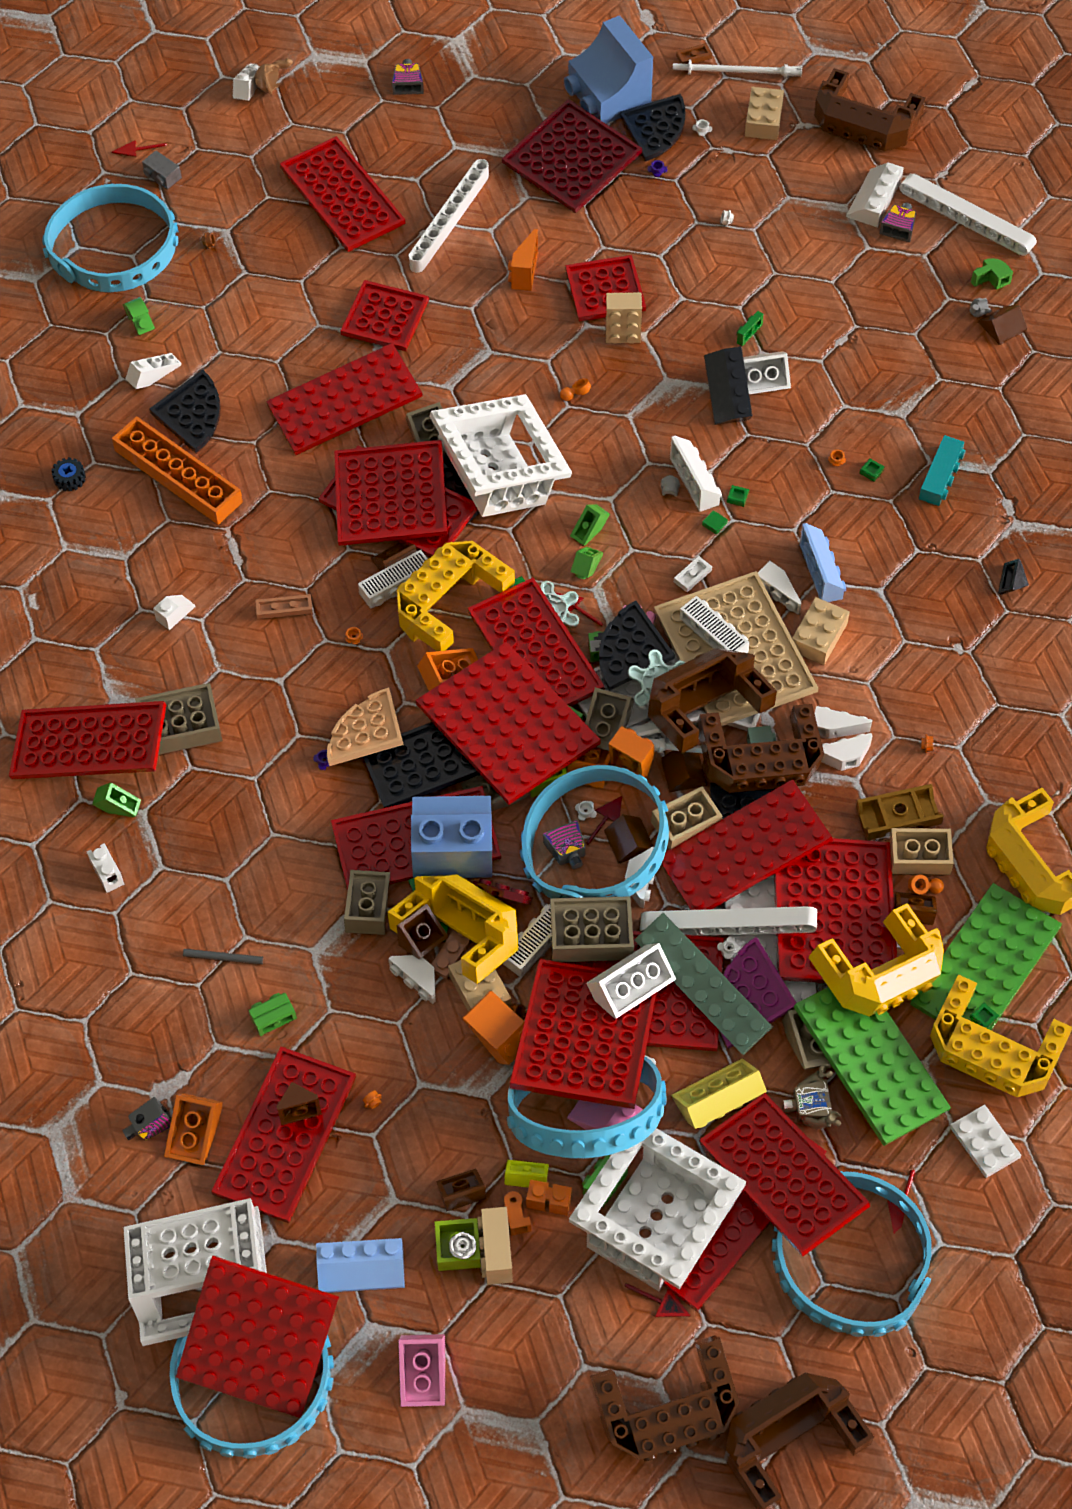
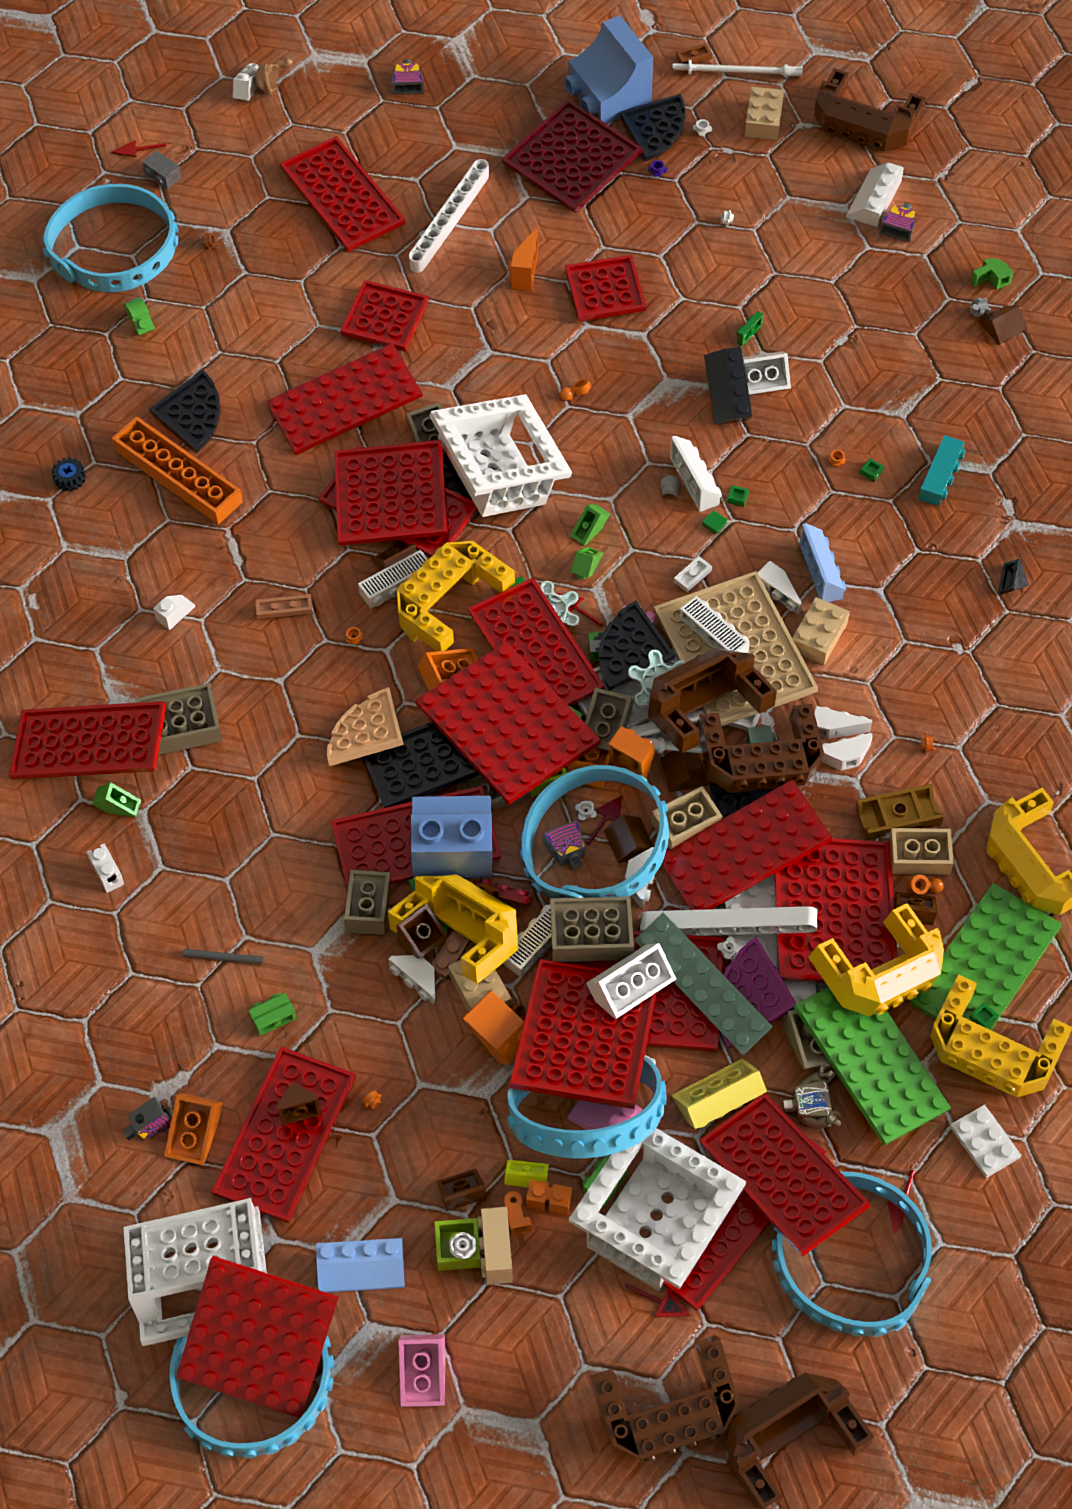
(149, 370): white slope -> none
(319, 759): dark purple plate -> none
(623, 317): tan brick -> none
(968, 214): white beam -> none

